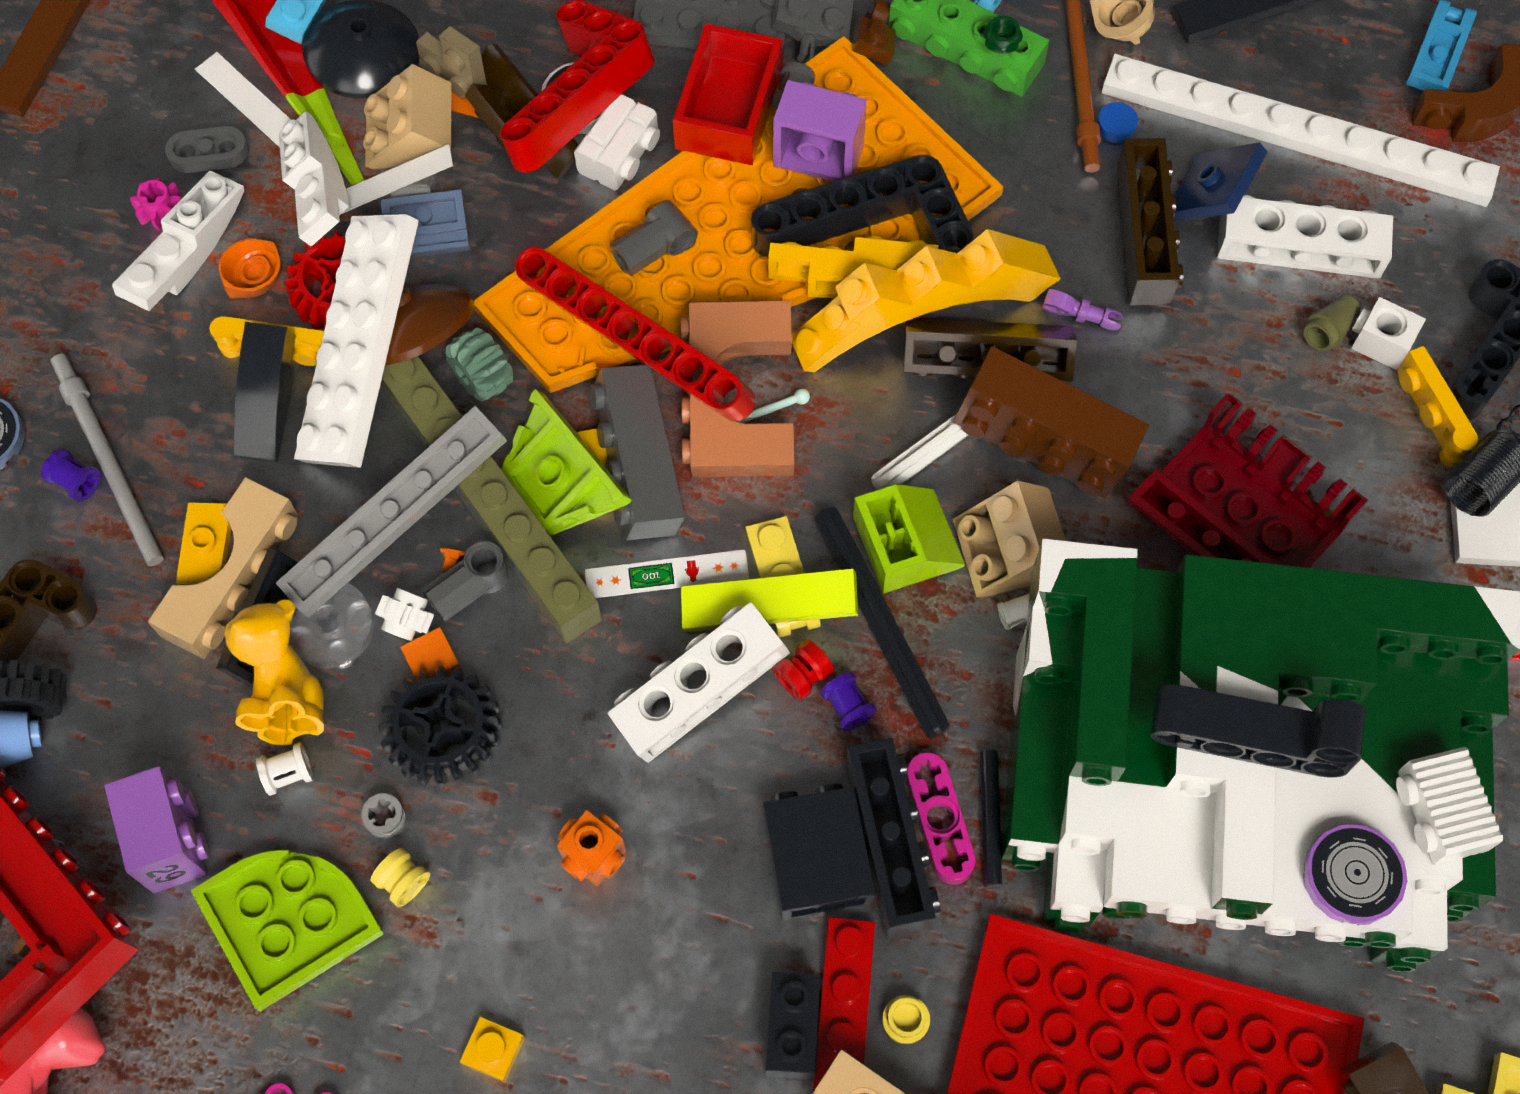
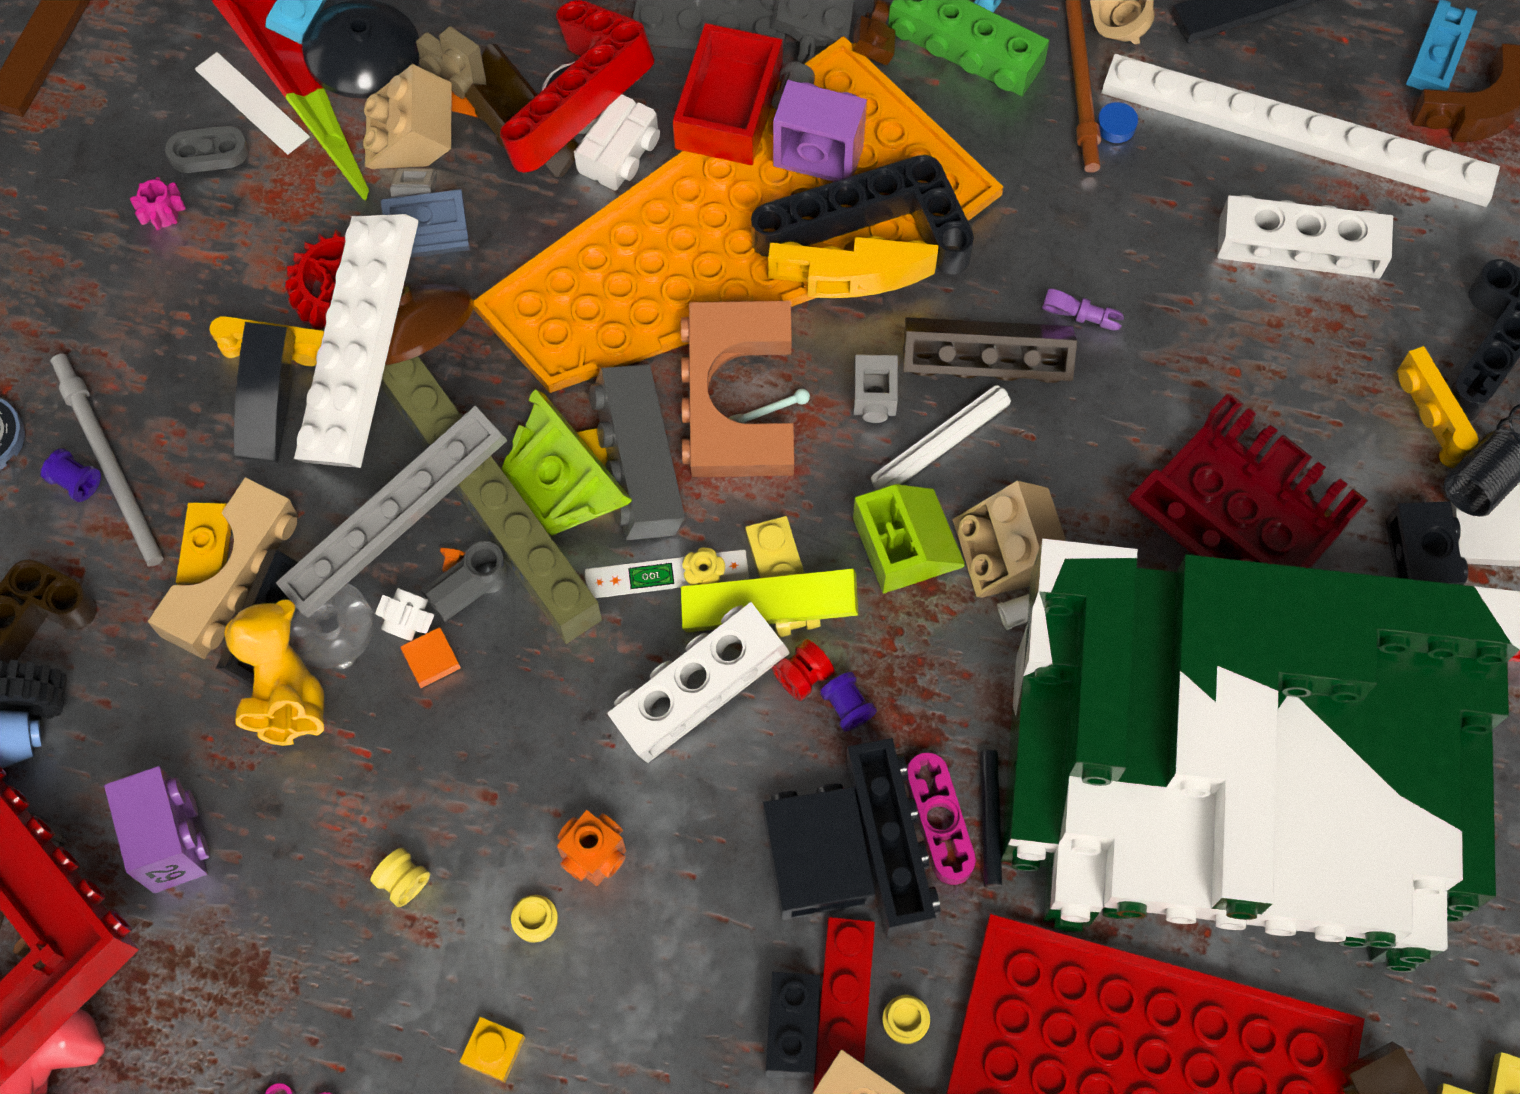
(186, 241): white slope -> none
(250, 268): orange hat -> none
(284, 769): white bush -> none
(284, 920): lime plate -> none
(315, 176): white slope -> none
(392, 825): light grey bush -> none
(399, 177): white sticker -> none
(408, 713): black gear -> none
(479, 364): sand green gear -> none
(534, 918): none -> light yellow plate
(645, 344): red beam -> none
(662, 232): dark grey piece -> none
(706, 556): none -> light yellow plate
(875, 387): none -> light grey brick
(883, 625): black axle -> none
(933, 279): yellow arch -> none
(1003, 27): dark green plate -> none
(1050, 423): reddish brown brick -> none
(1148, 222): dark brown brick -> none
(1217, 181): dark blue plate -> none
(1260, 732): black beam -> none
(1330, 325): olive cone -> none
(1355, 874): tile -> none
(1395, 320): white brick -> none
(1431, 526): none -> black brick
(1448, 806): white brick -> none

